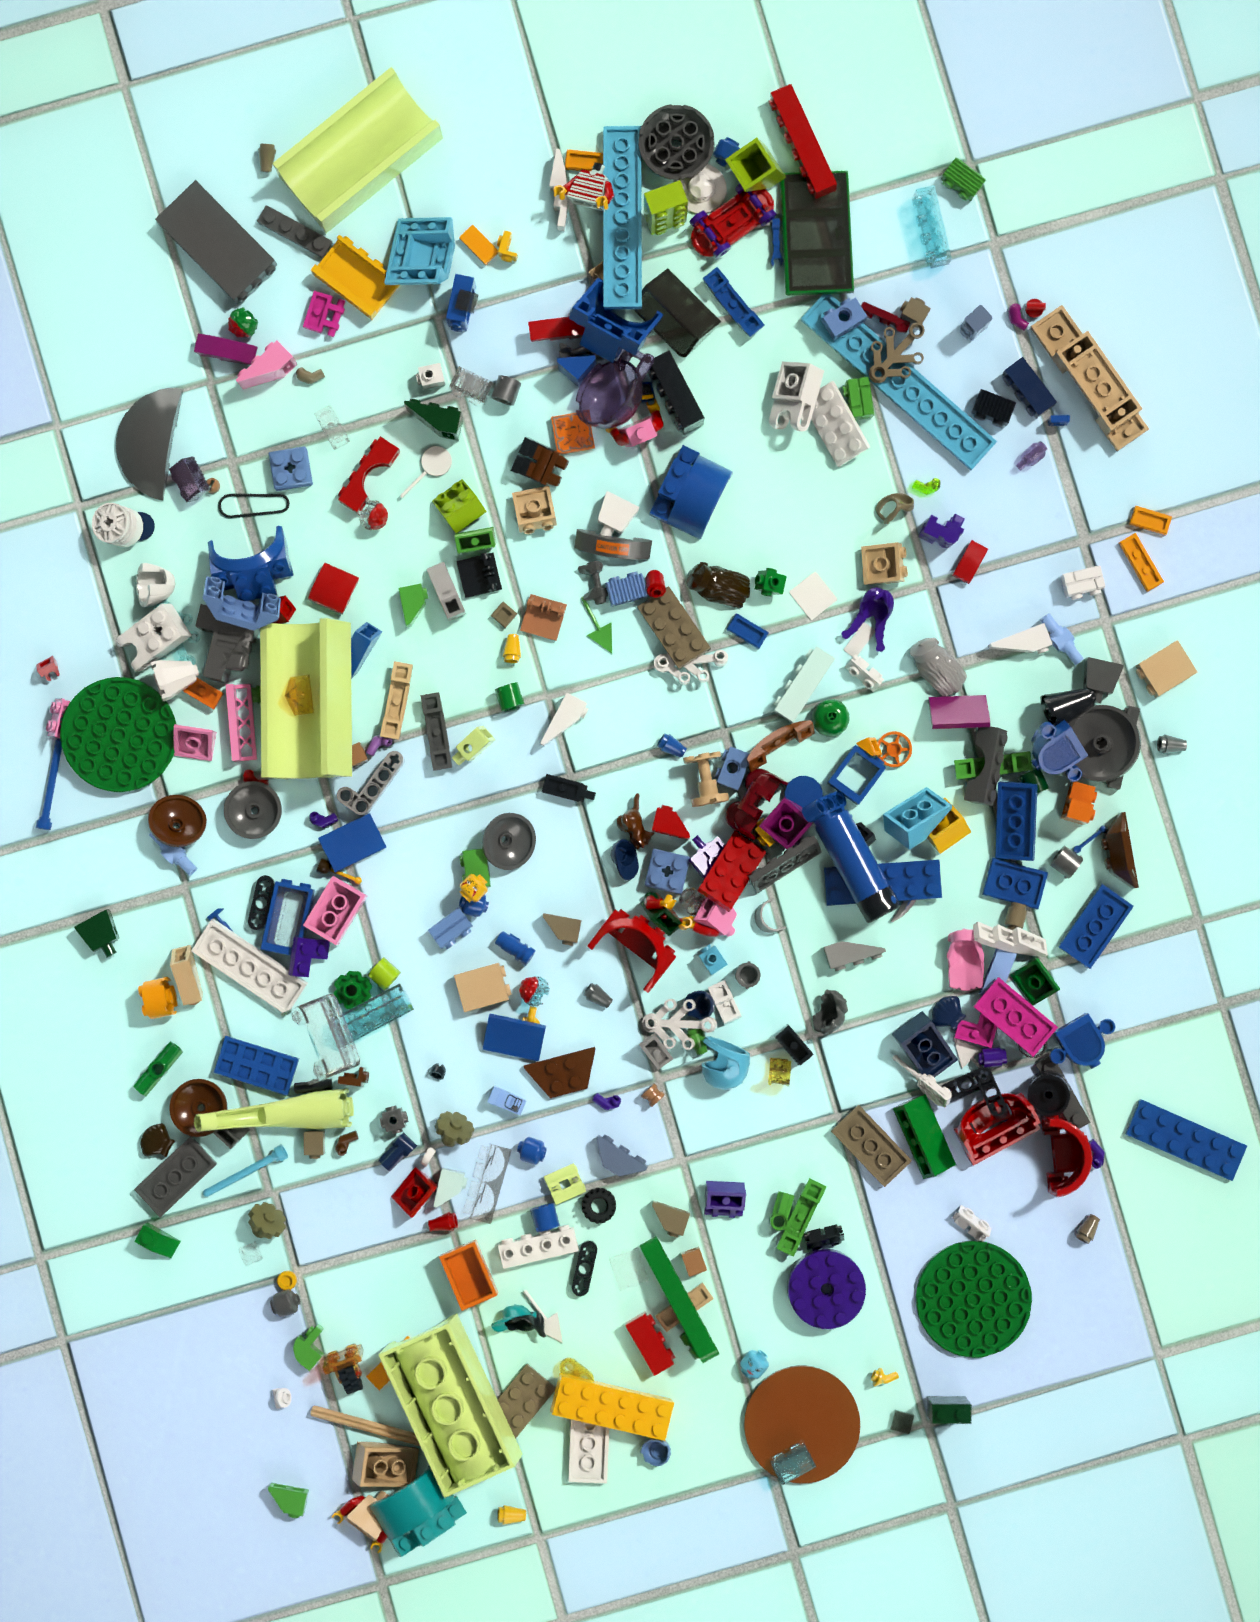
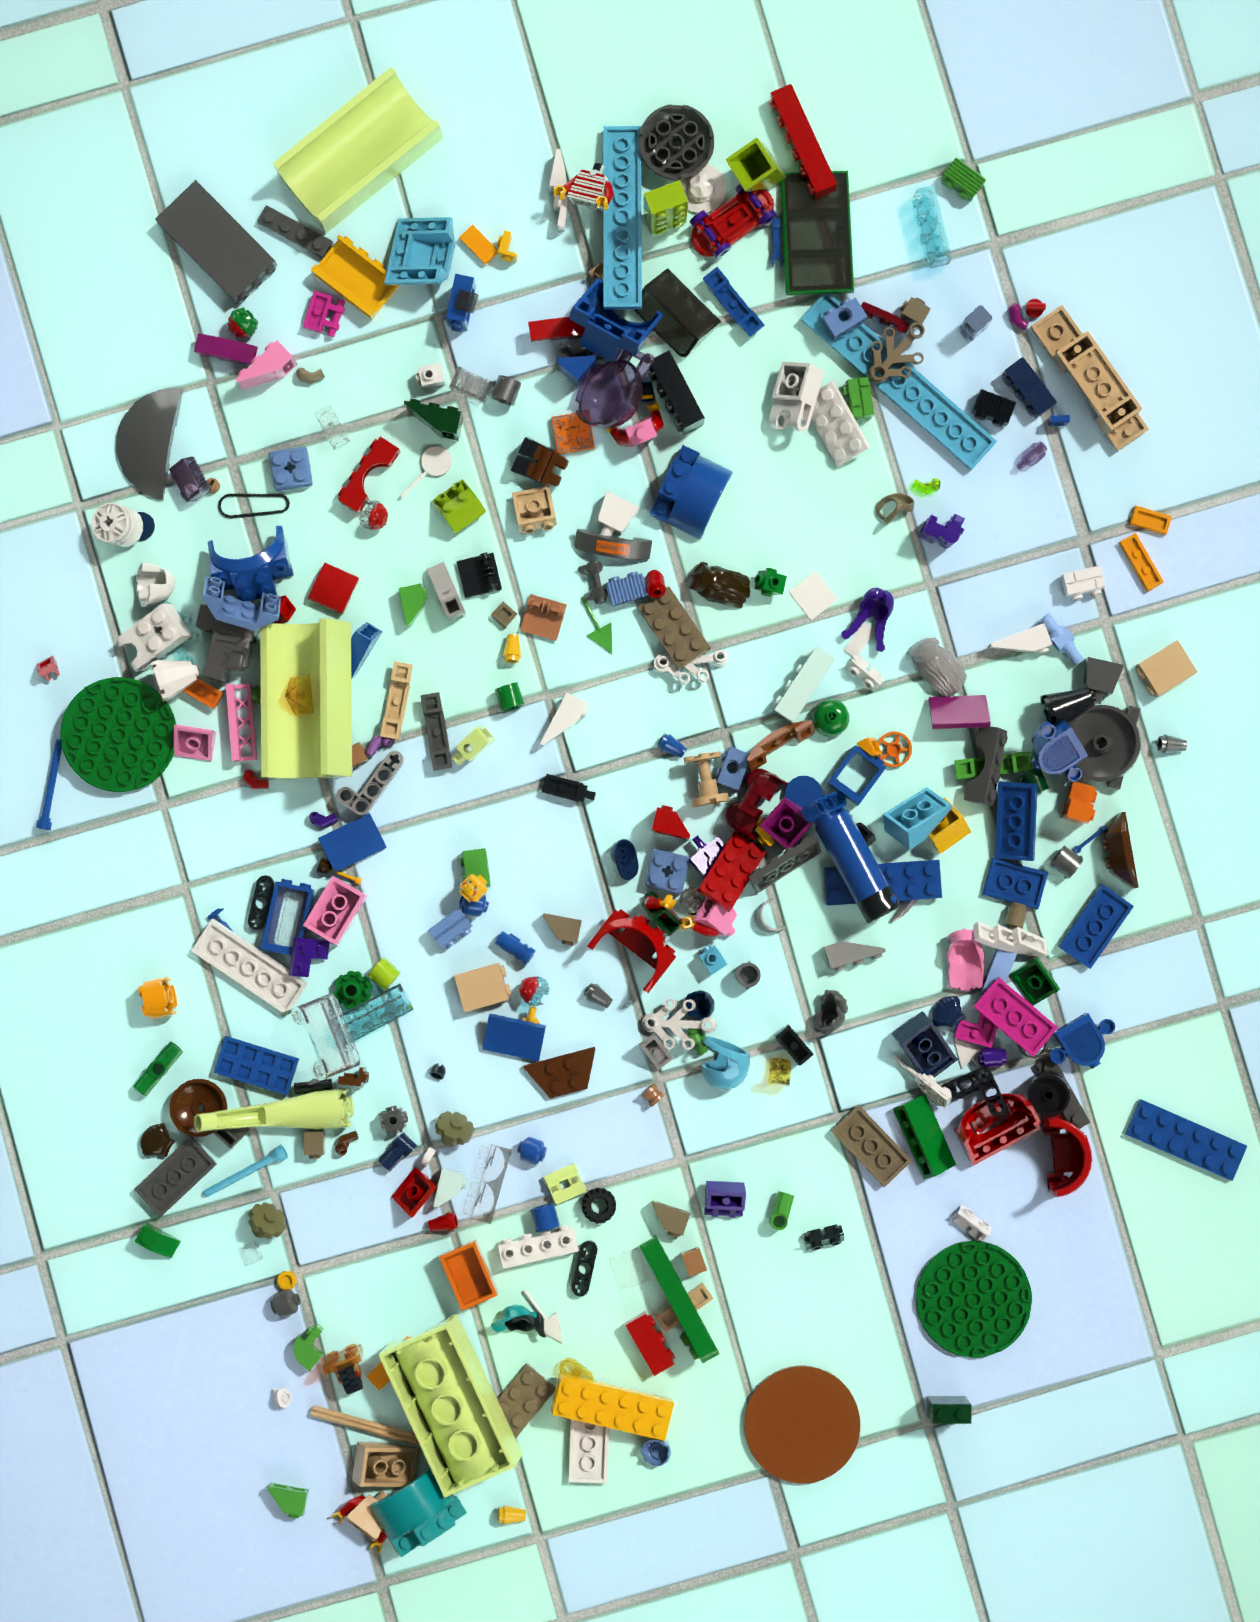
(56, 708): bright pink hinge -> none
(99, 932): dark green torso -> none
(176, 856): light blue pin -> none
(180, 812): reddish brown dish -> none
(186, 975): tan slope -> none
(239, 810): dark grey dish -> none
(266, 157): dark tan cone -> none
(475, 540): bright green brick -> none
(506, 1100): light blue leg -> none
(518, 843): dark grey dish -> none
(582, 160): light orange tile -> none
(607, 1103): dark purple arm -> none
(618, 1158): sand blue slope -> none
(632, 823): reddish brown animal -> none
(724, 149): blue head -> none
(724, 1002): white slope -> none
(747, 631): blue tile -> none
(754, 1364): medium azure head -> none
(793, 1463): clear light blue brick -> none
(801, 1217): bright green slope -> none
(840, 1303): dark purple brick -> none
(878, 1377): yellow plate -> none
(884, 563): tan plate -> none
(902, 1422): clear smoke tile -> none
(970, 562): red slope -> none
(1088, 1229): dark tan cone -> none
(1097, 1154): dark purple arm -> none

